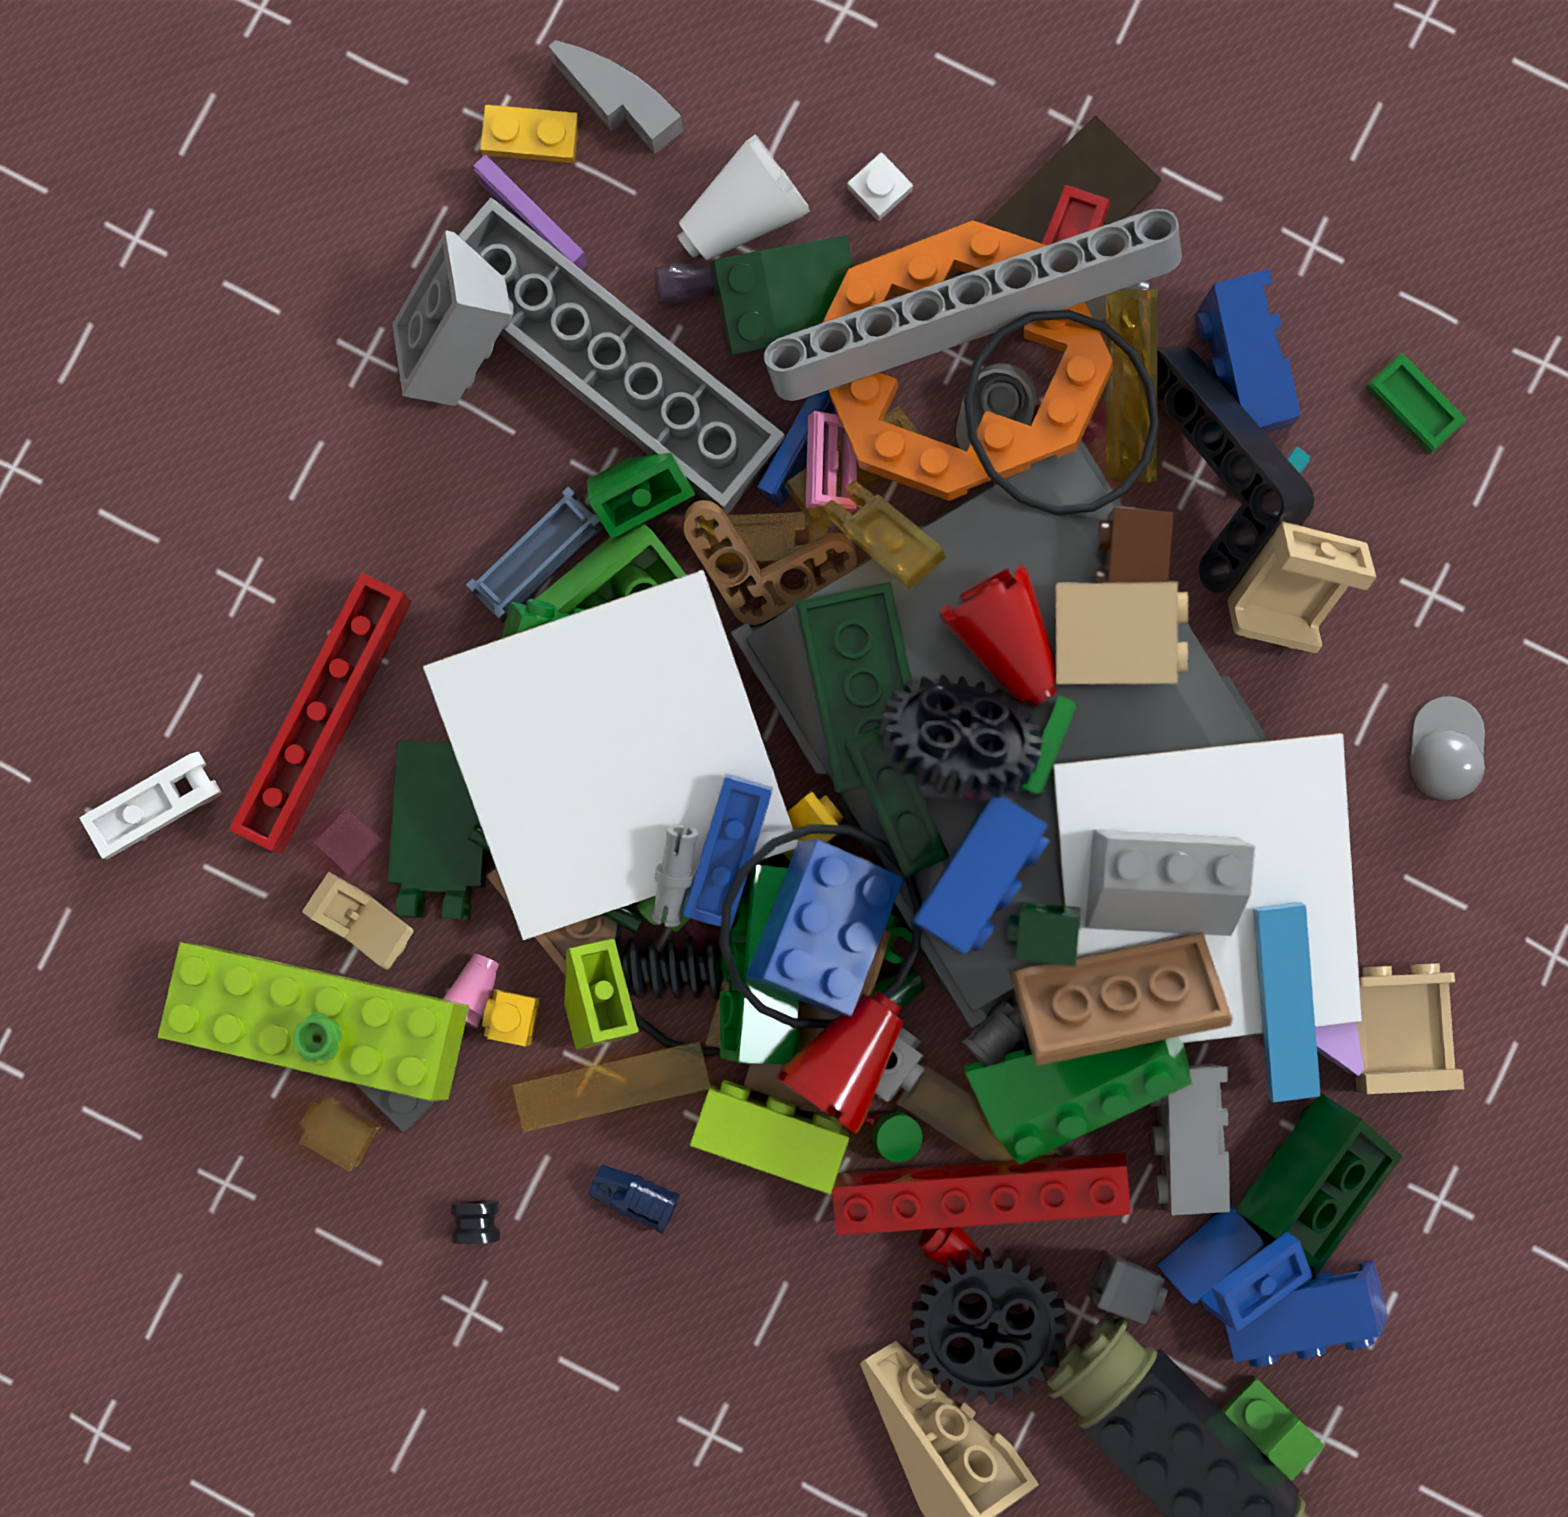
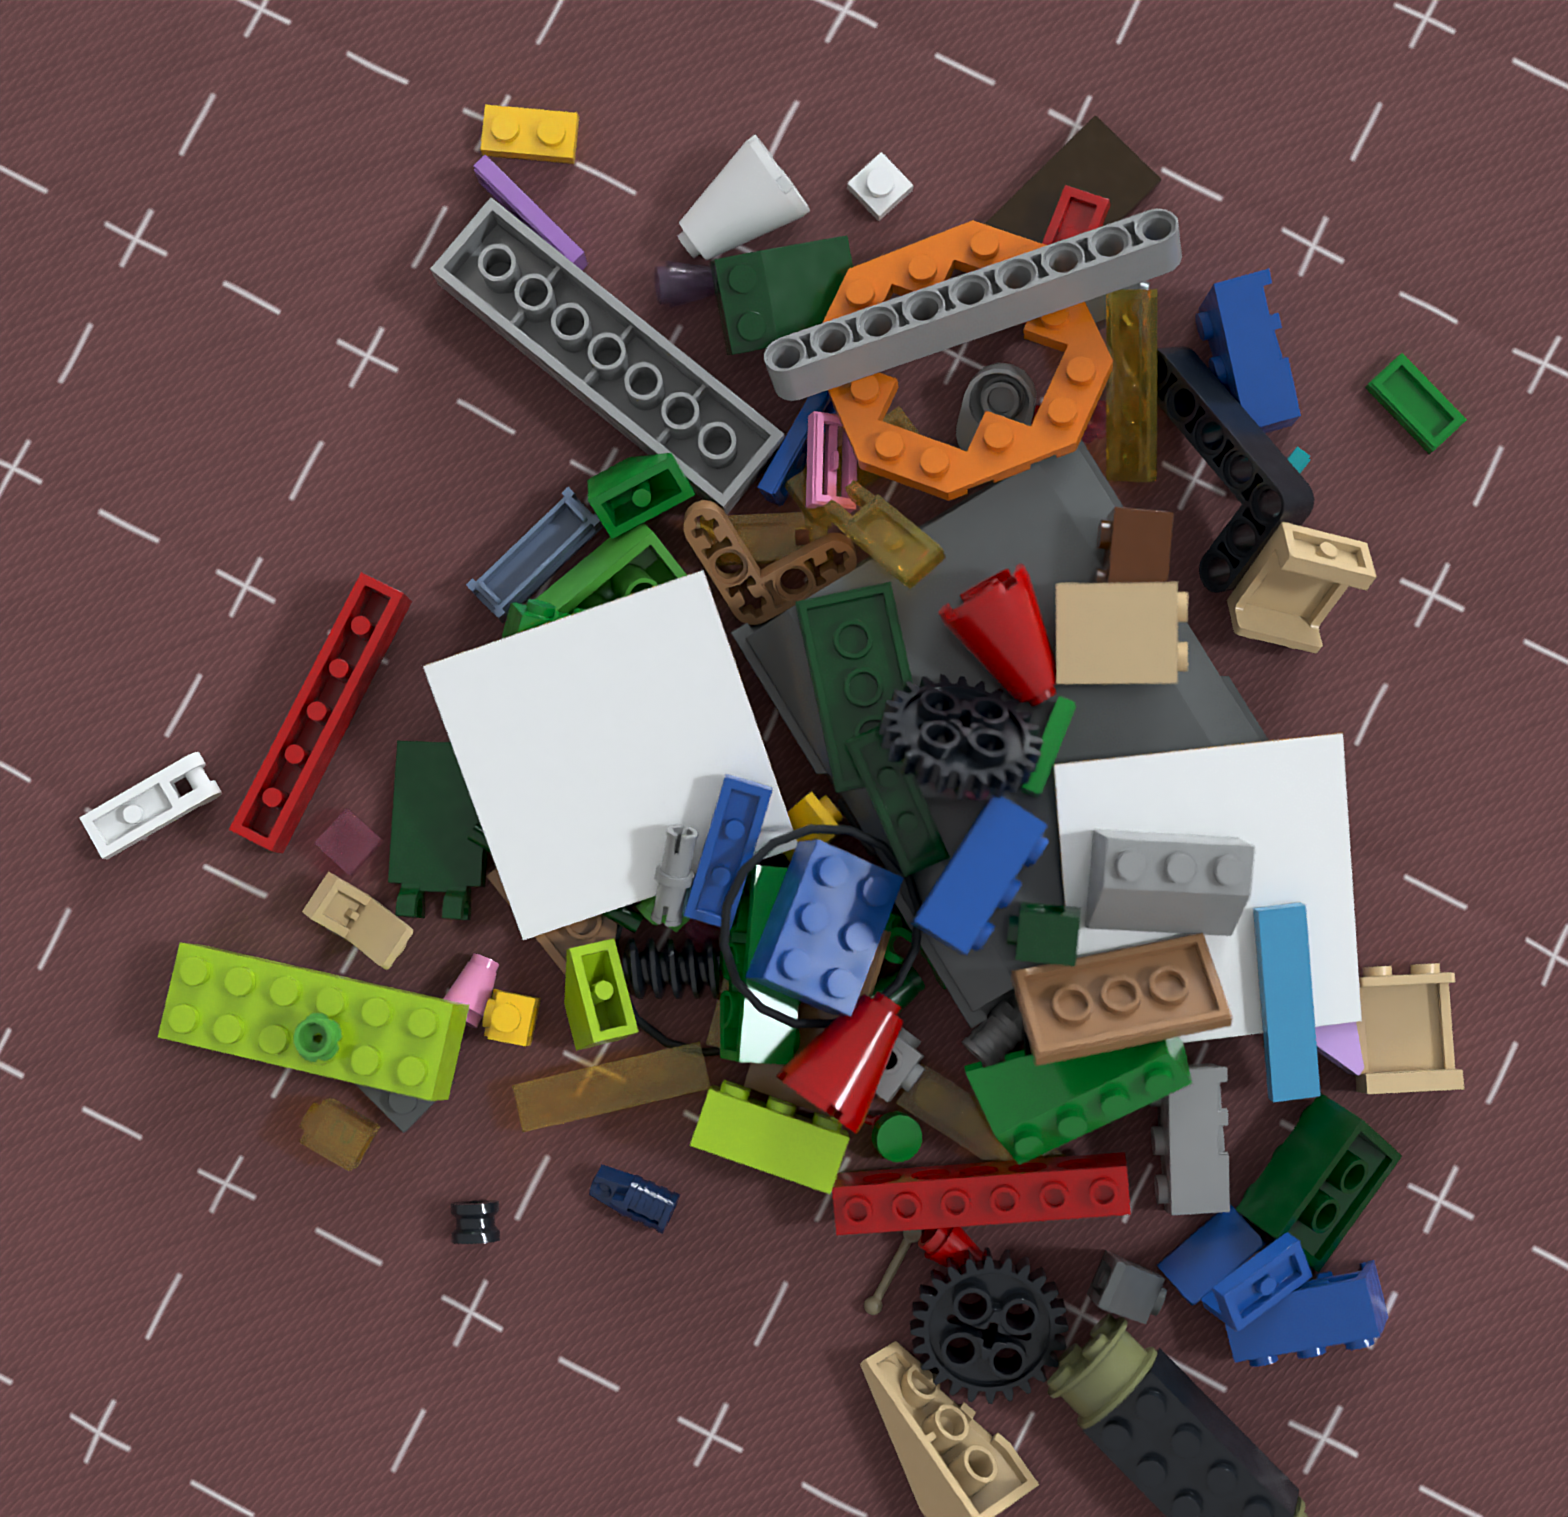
(449, 322): light grey slope -> none
(618, 95): light grey slope -> none
(873, 1304): none -> dark tan hinge
(980, 452): black piece -> none
(1273, 1428): bright green slope -> none
(1447, 748): light grey cap -> none

